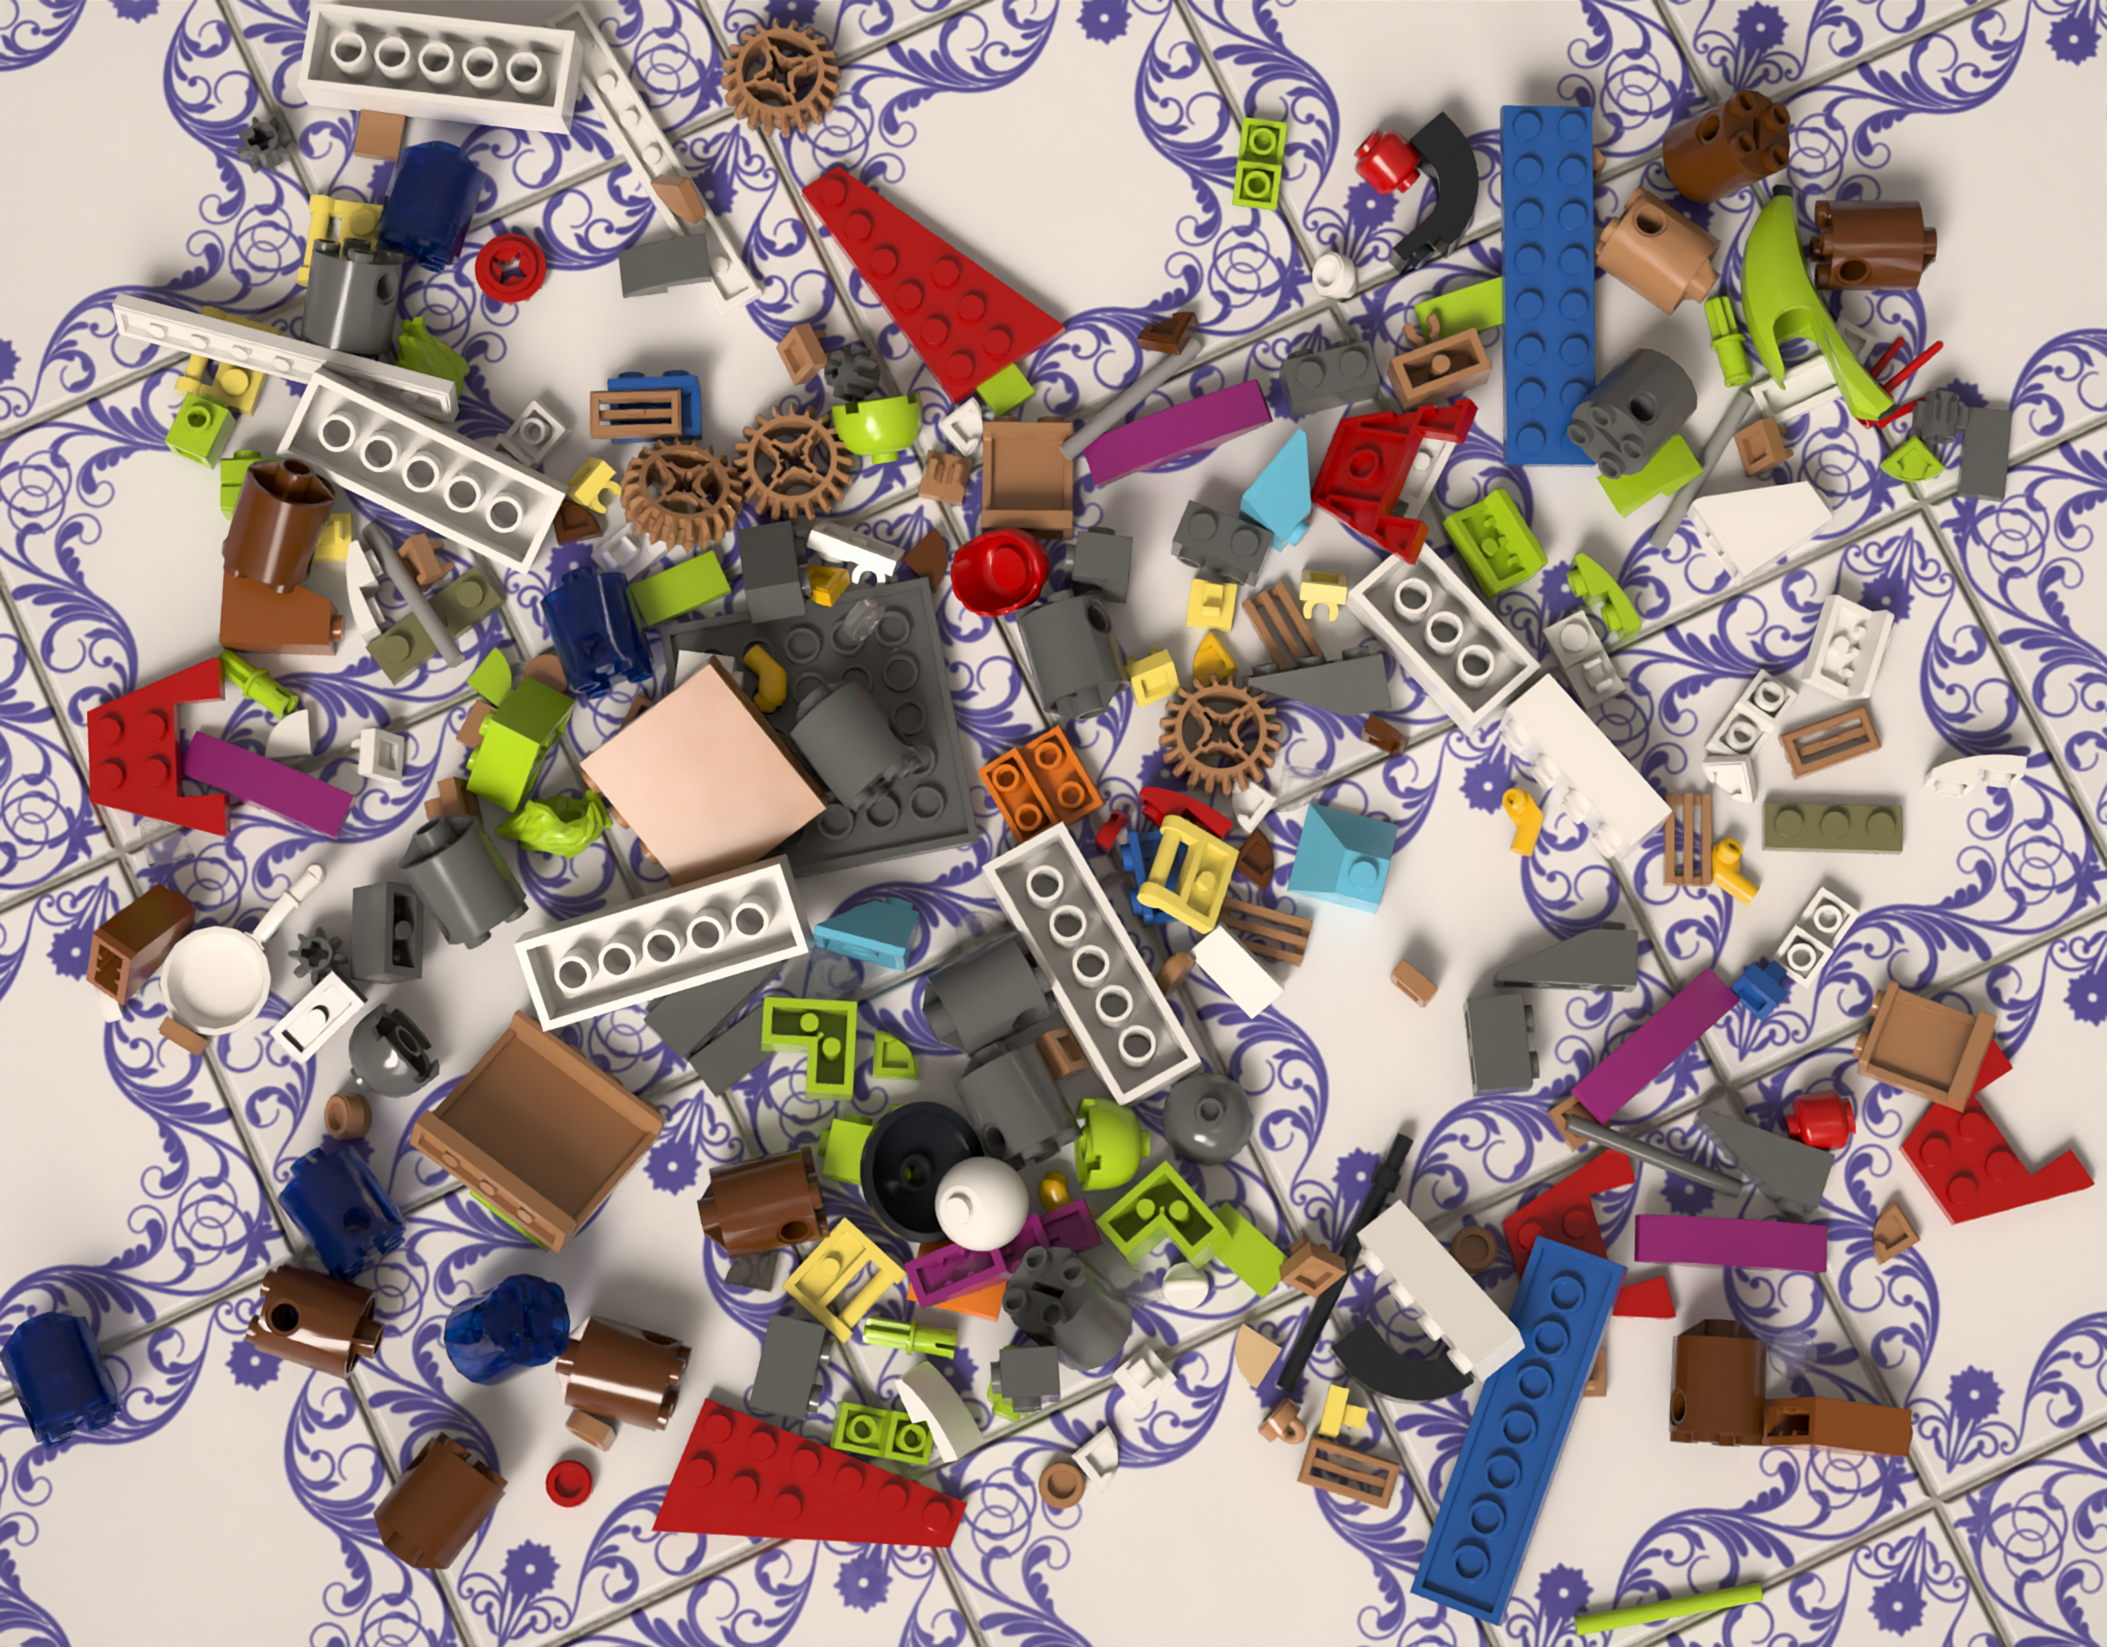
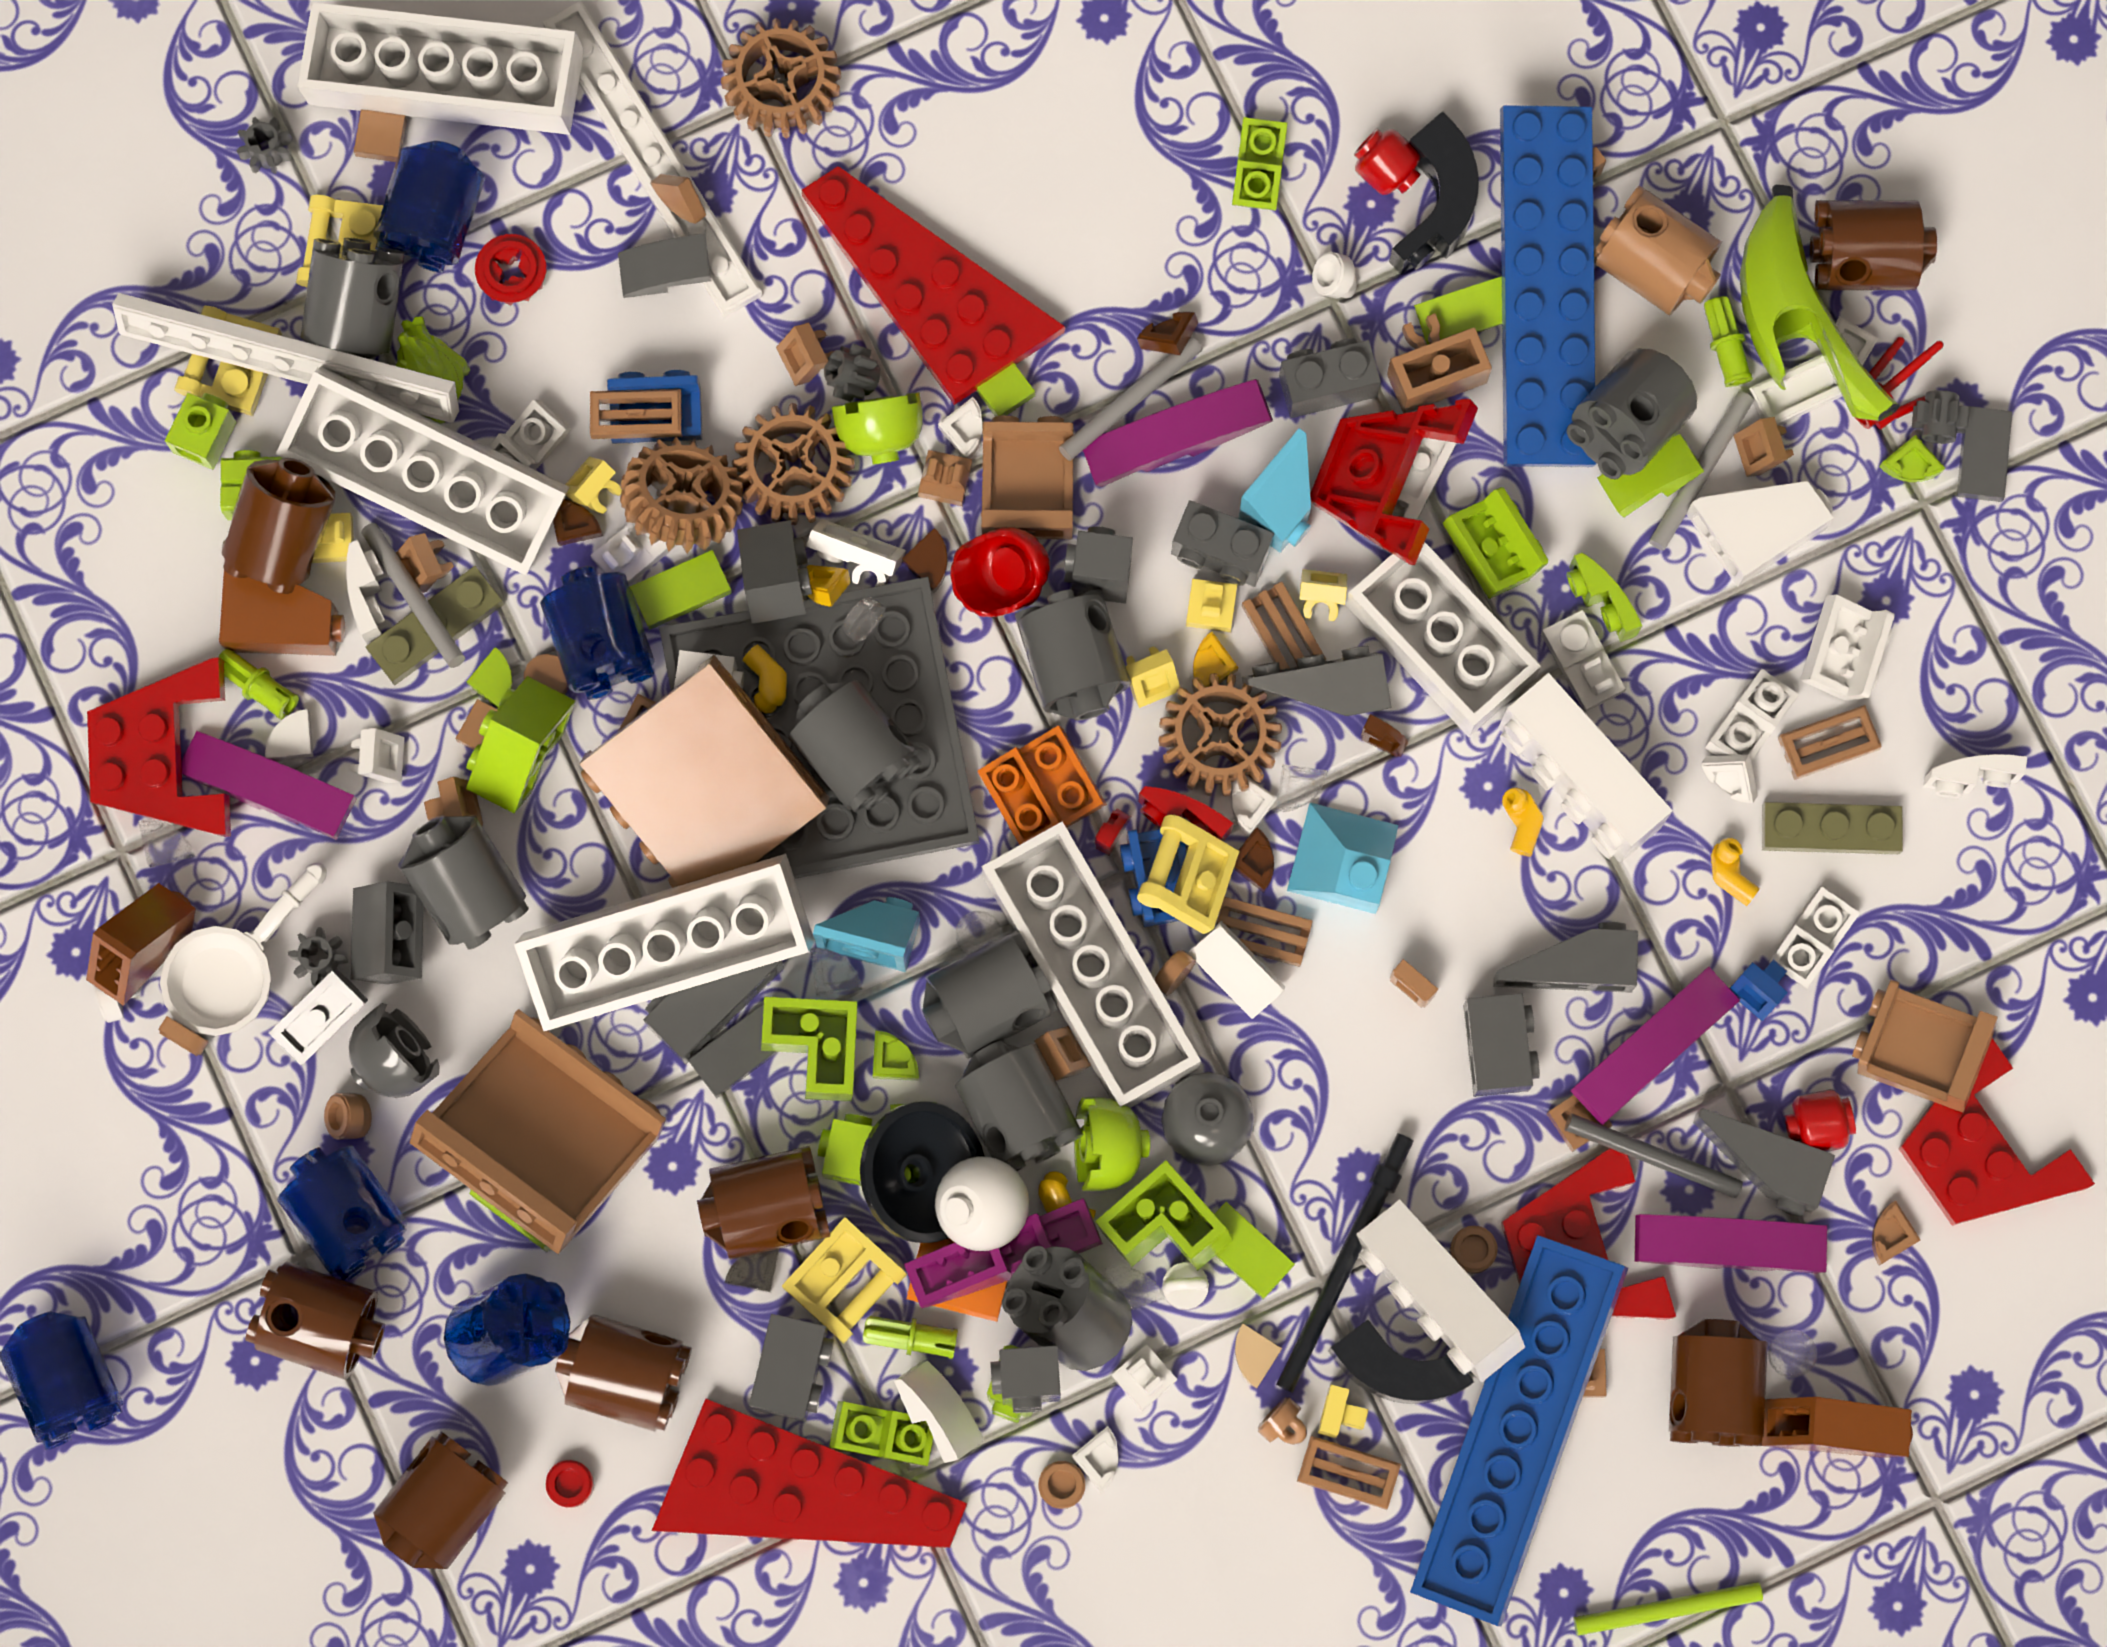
(558, 824): lime hair -> none
(590, 1430): medium nougat tile -> none
(1311, 1267): medium nougat tile -> none
(1688, 800): medium nougat tile -> none
(1727, 146): reddish brown cylinder -> none

